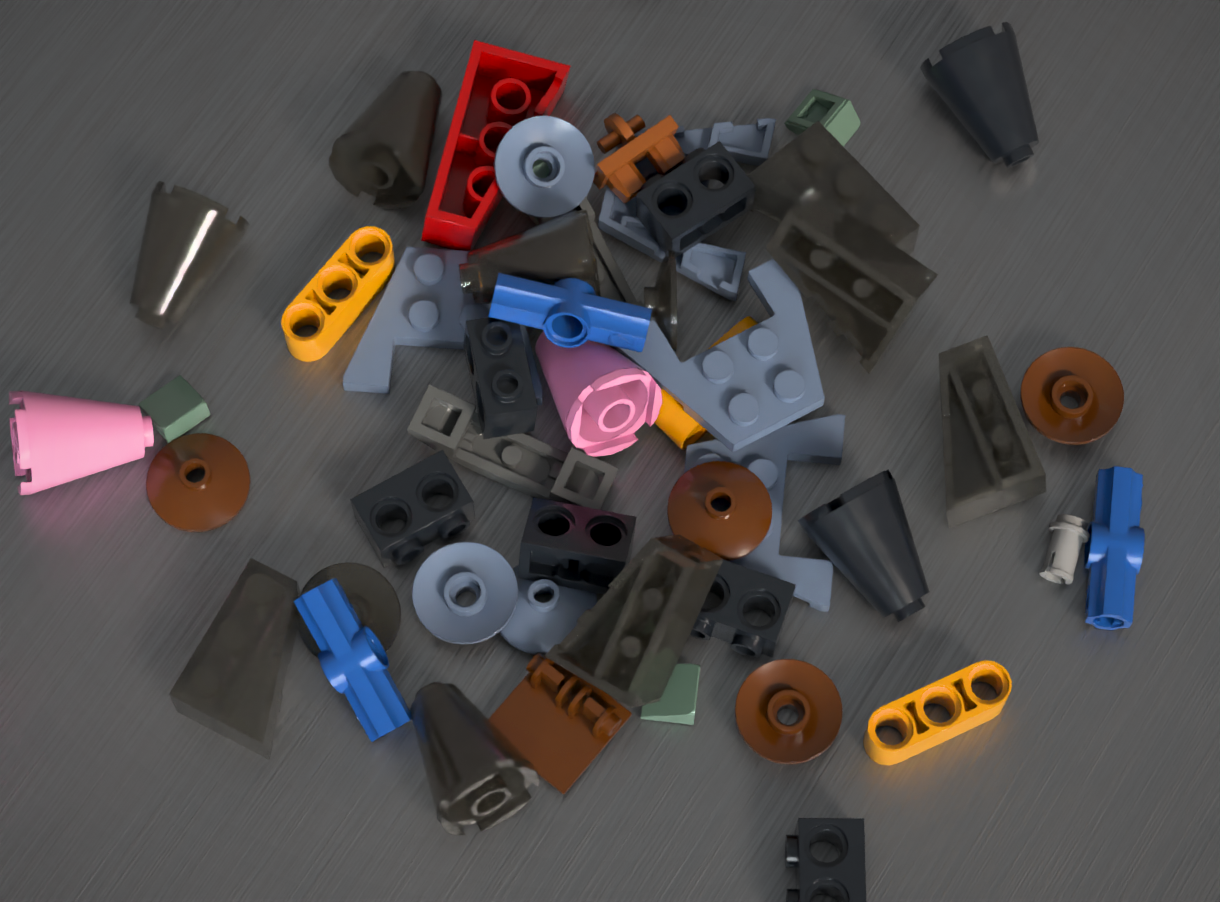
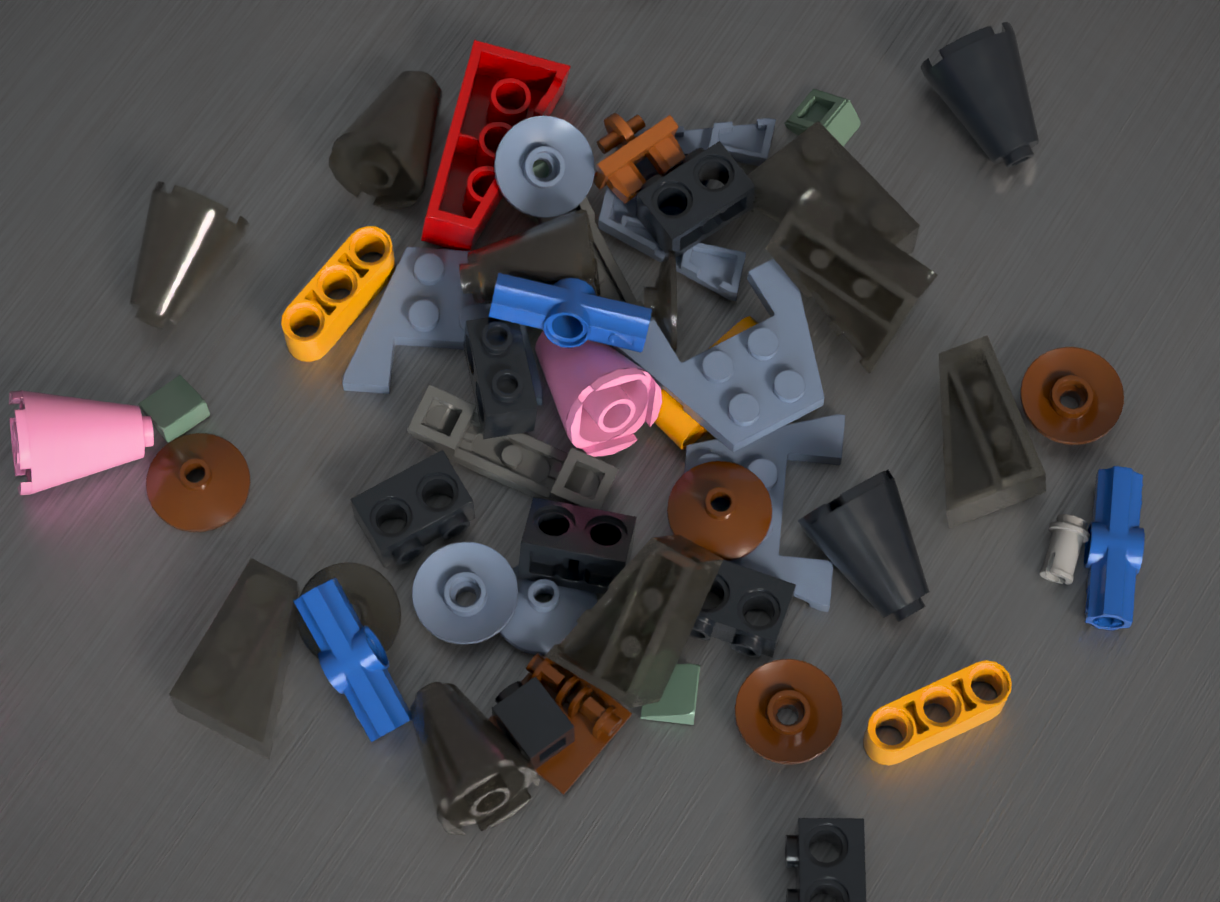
(532, 721): none -> black brick

